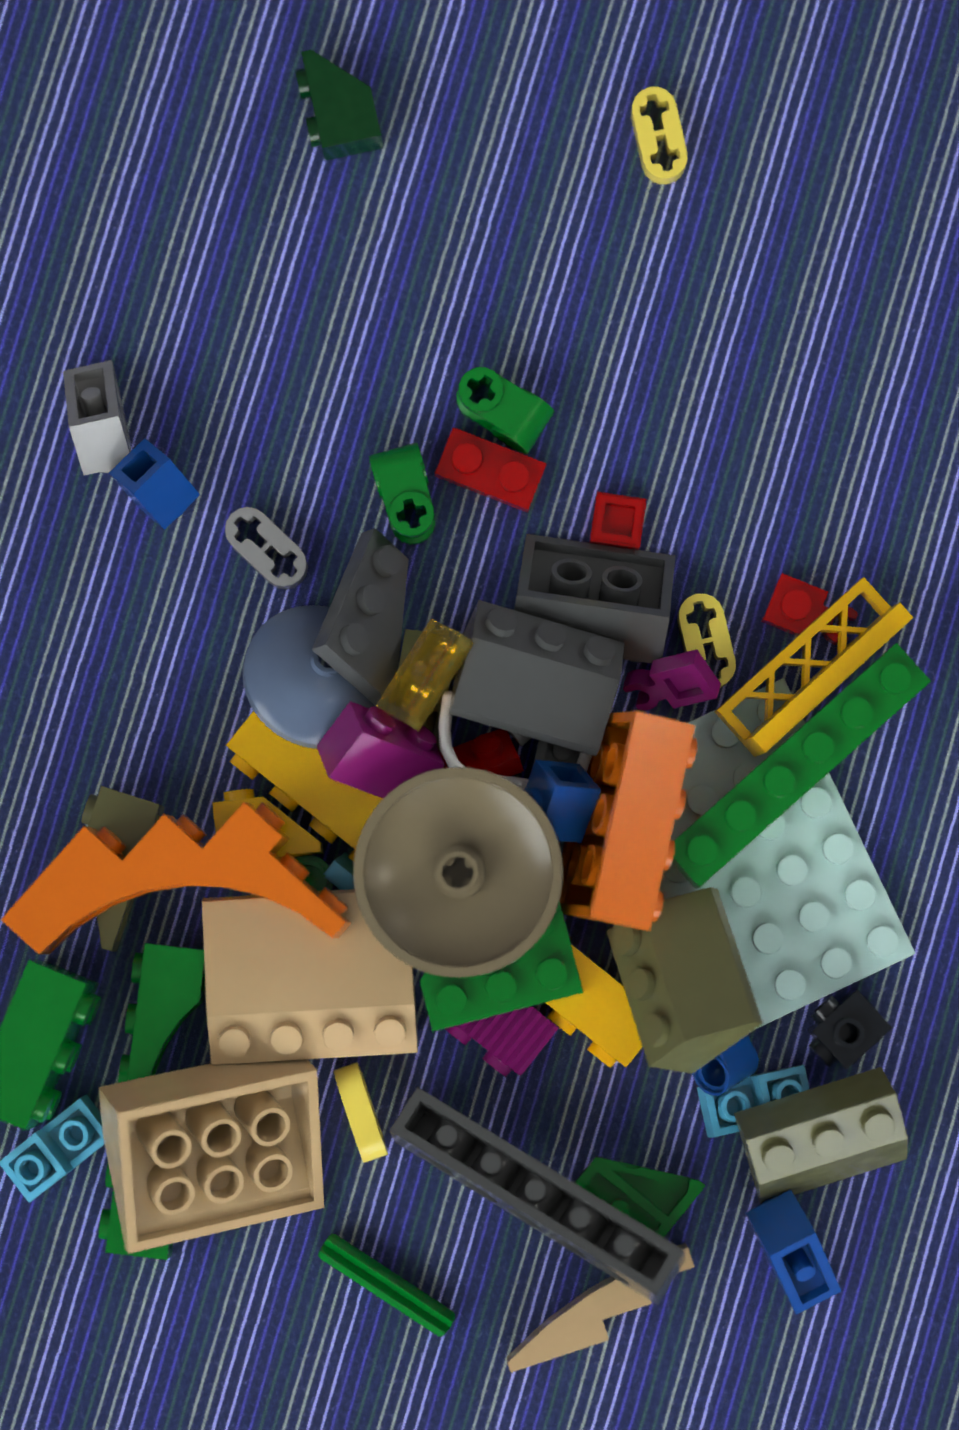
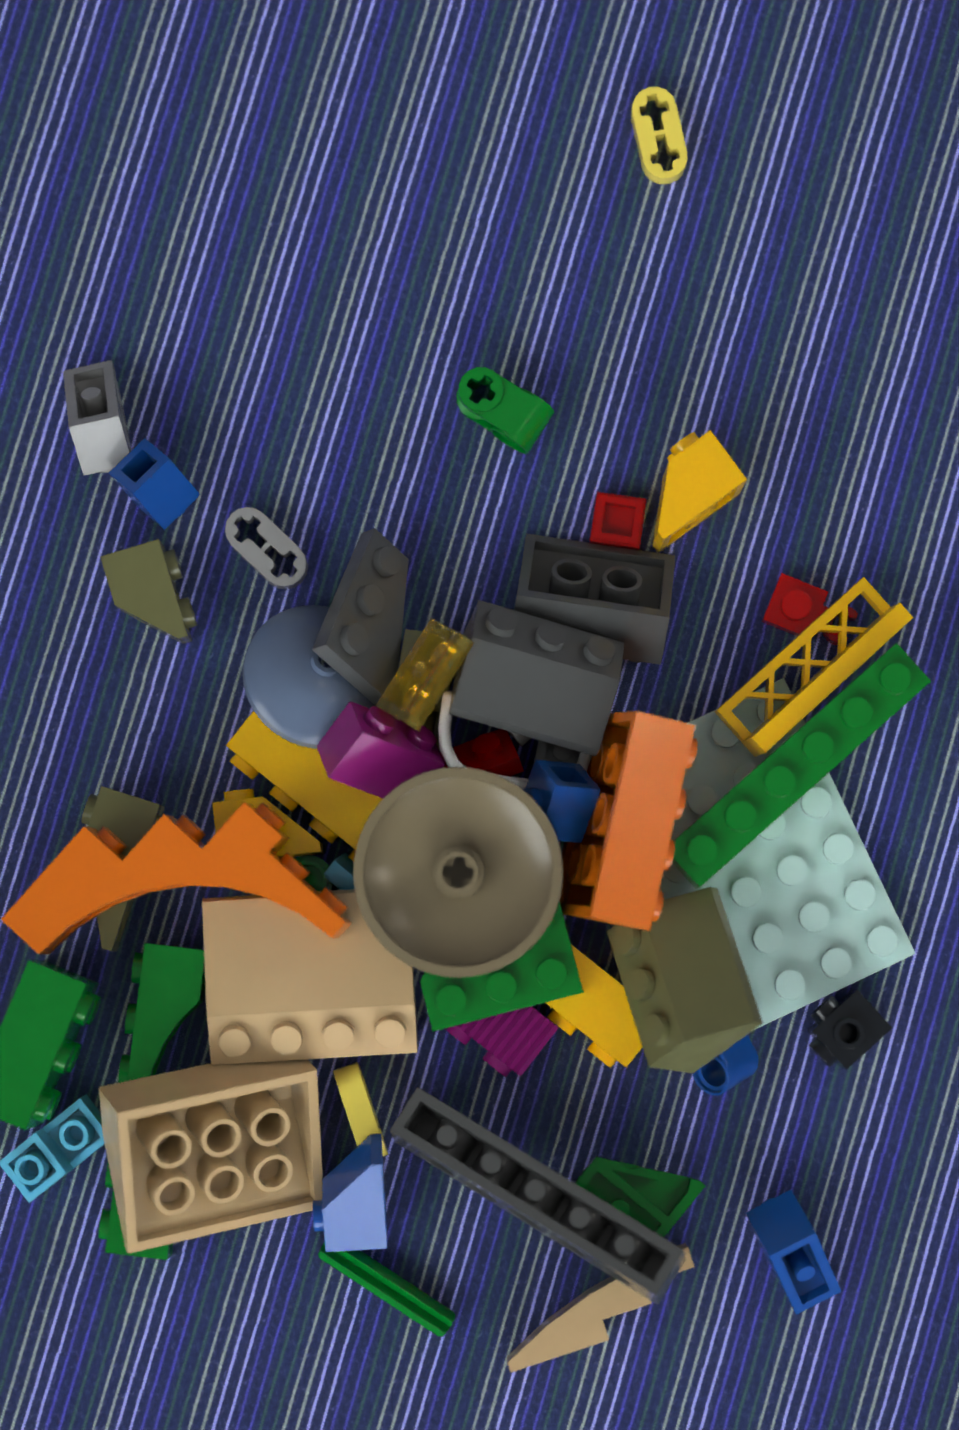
(146, 590): none -> olive slope
(342, 107): dark green slope -> none
(354, 1201): none -> slope
(404, 486): green piece -> none
(490, 469): red plate -> none
(678, 678): magenta plate -> none
(694, 486): none -> yellow slope
(717, 630): light yellow beam -> none
(753, 1091): medium azure slope -> none
(823, 1134): olive slope -> none

